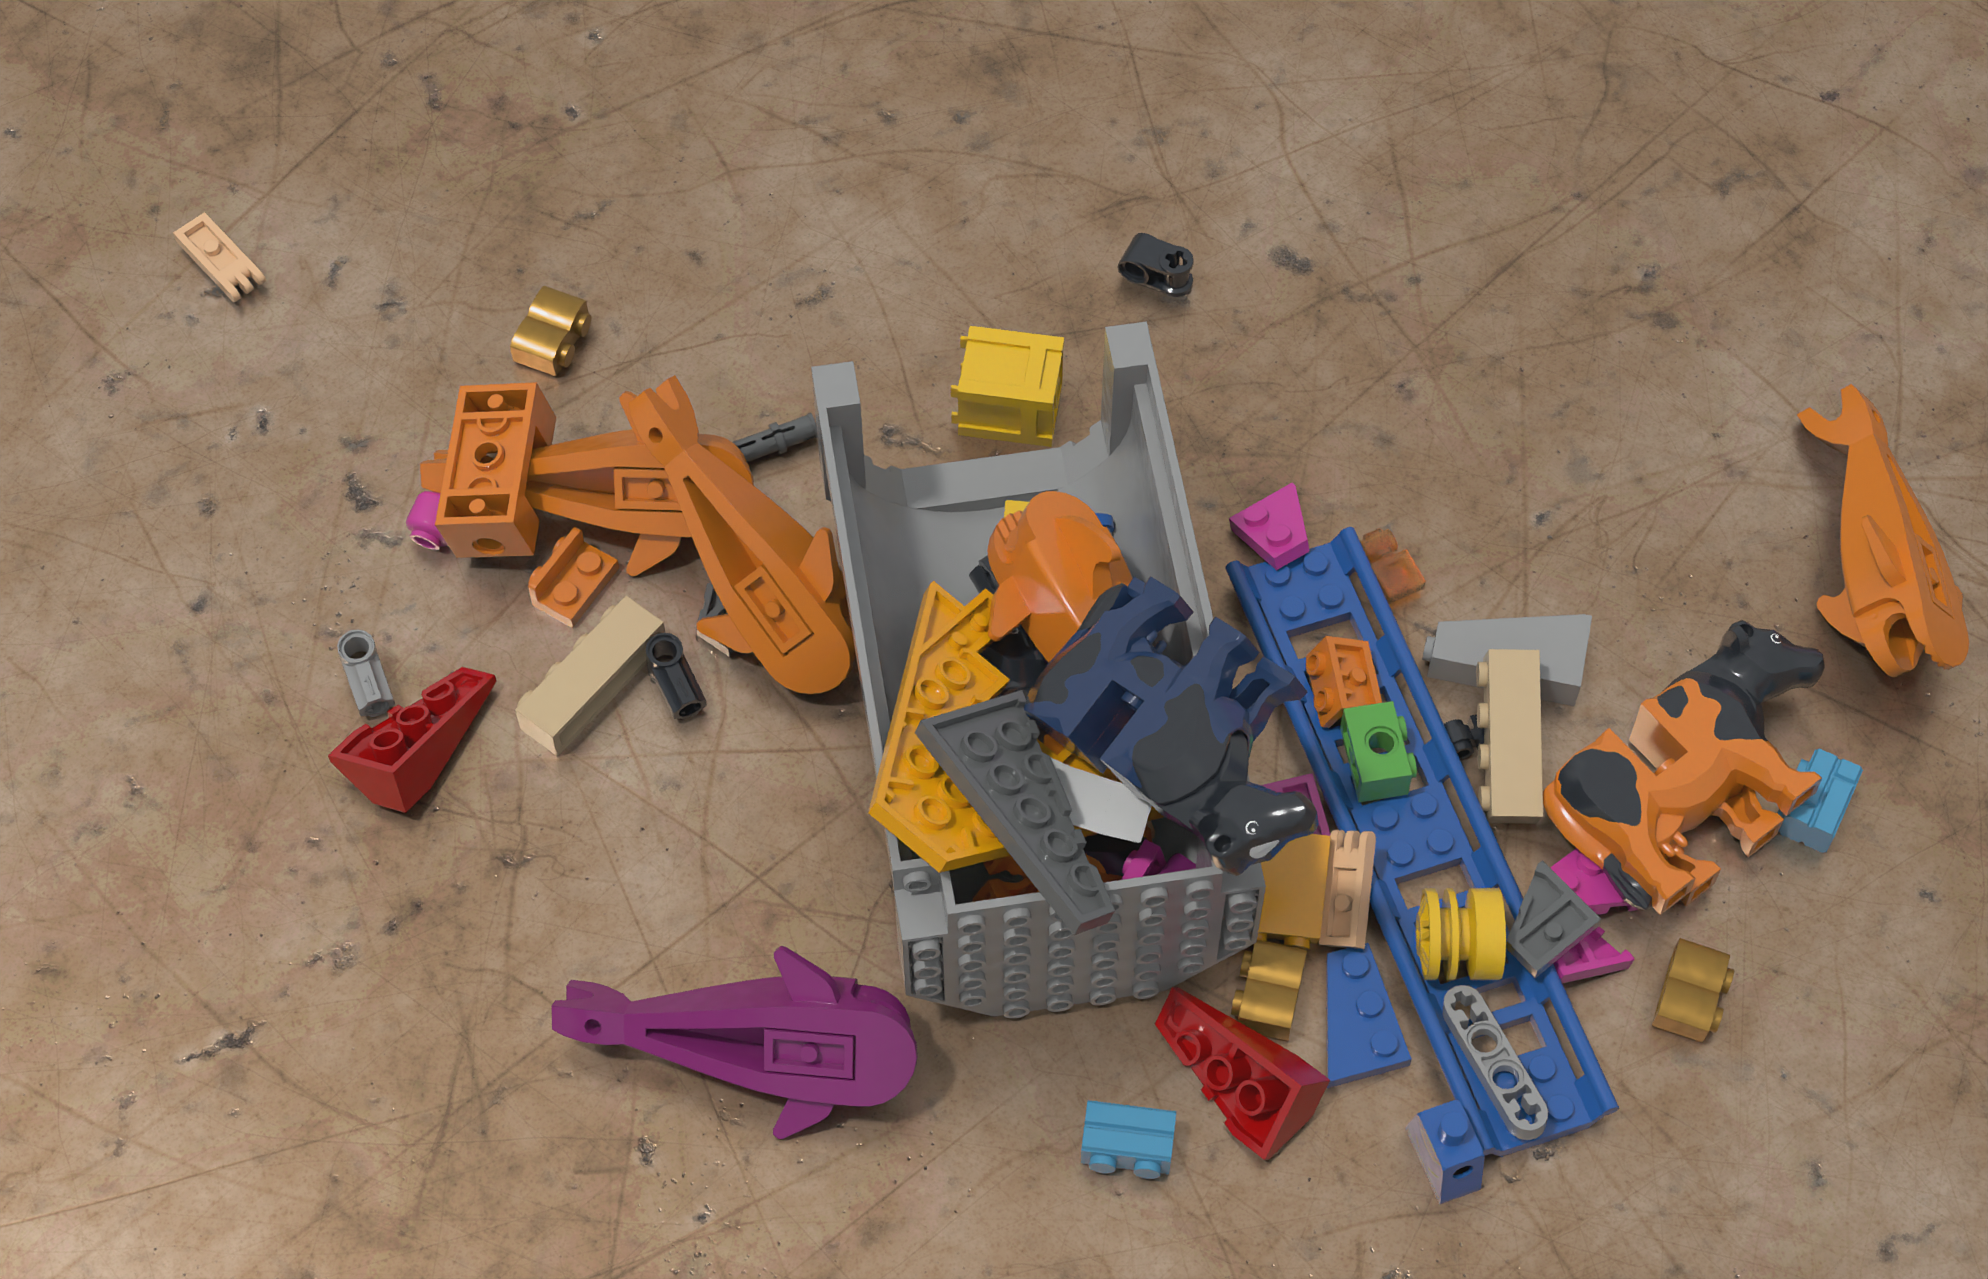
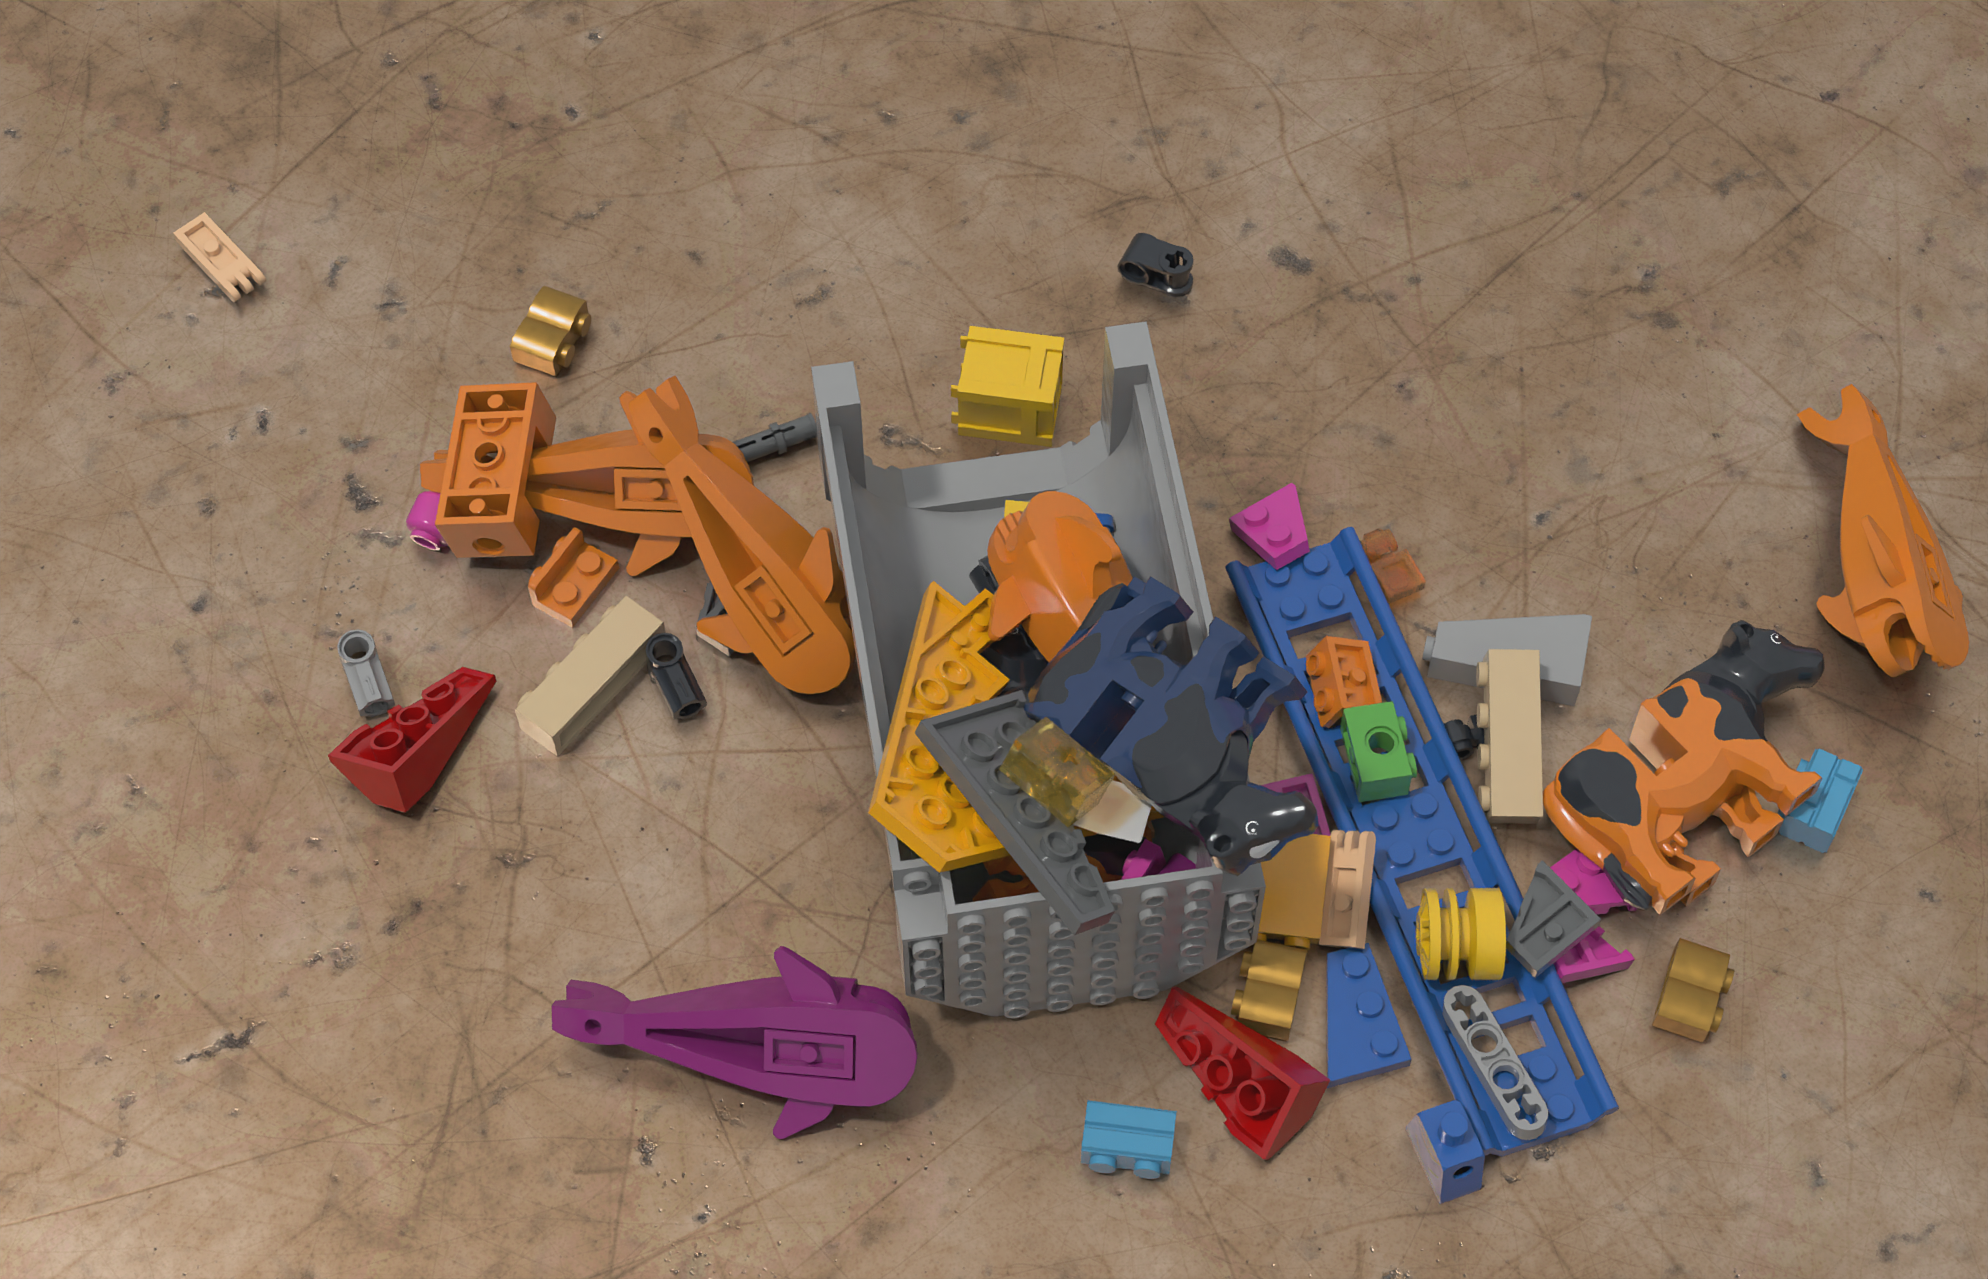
(1057, 771): none -> clear yellow brick

